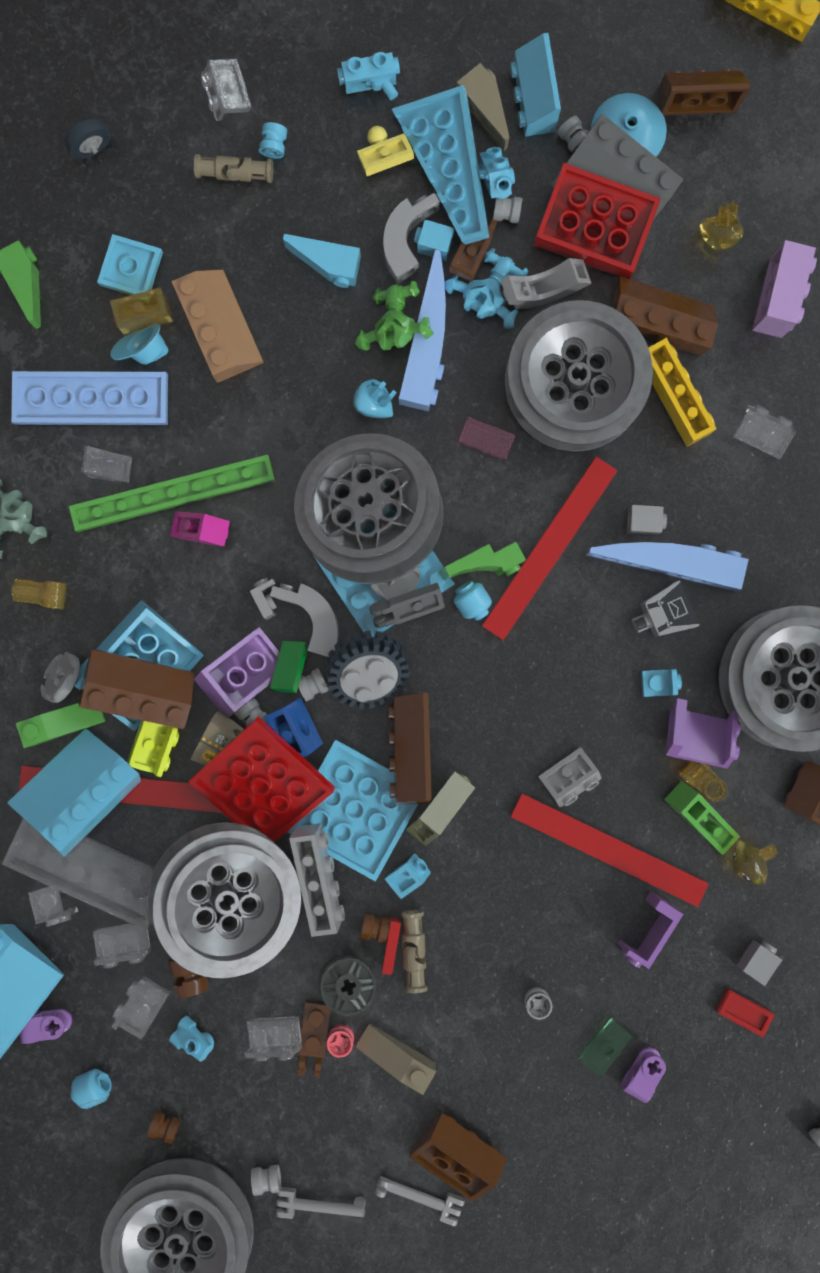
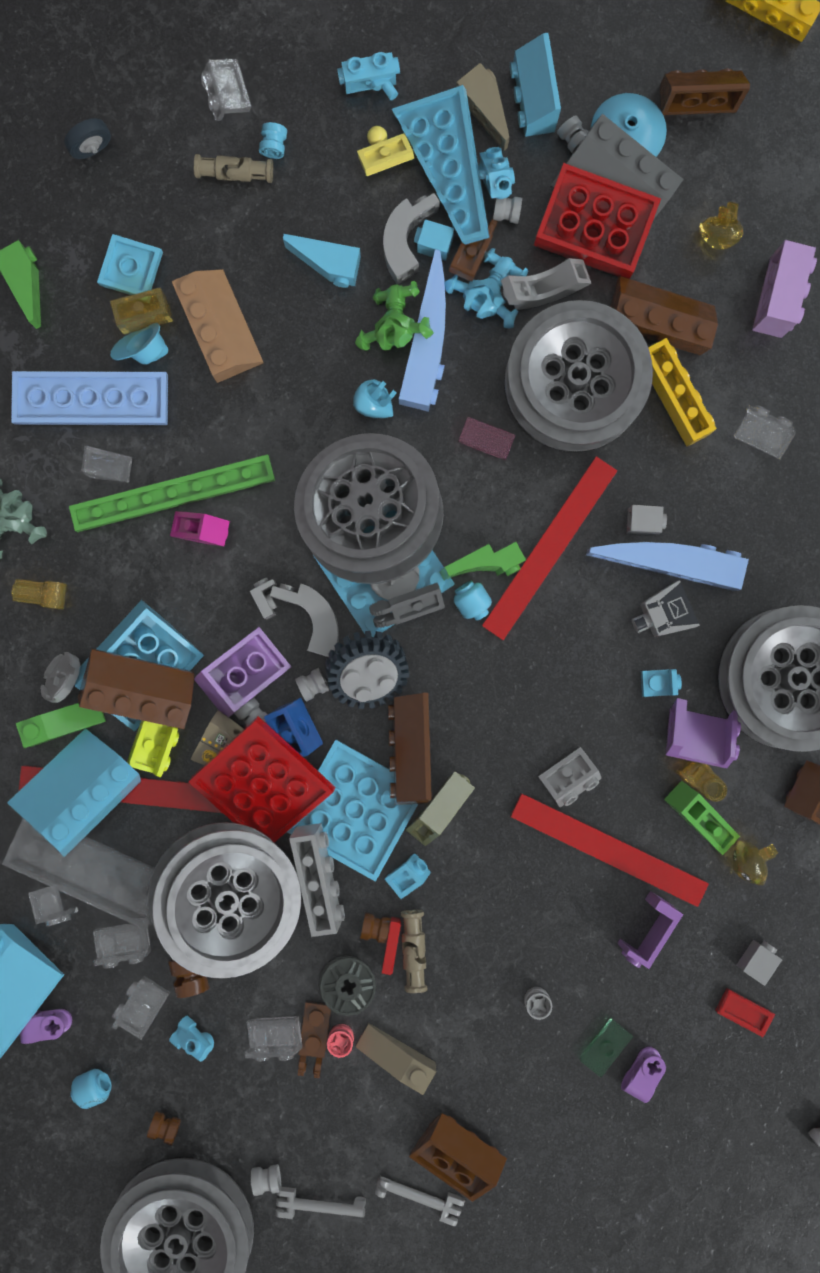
(289, 667): green tile -> none

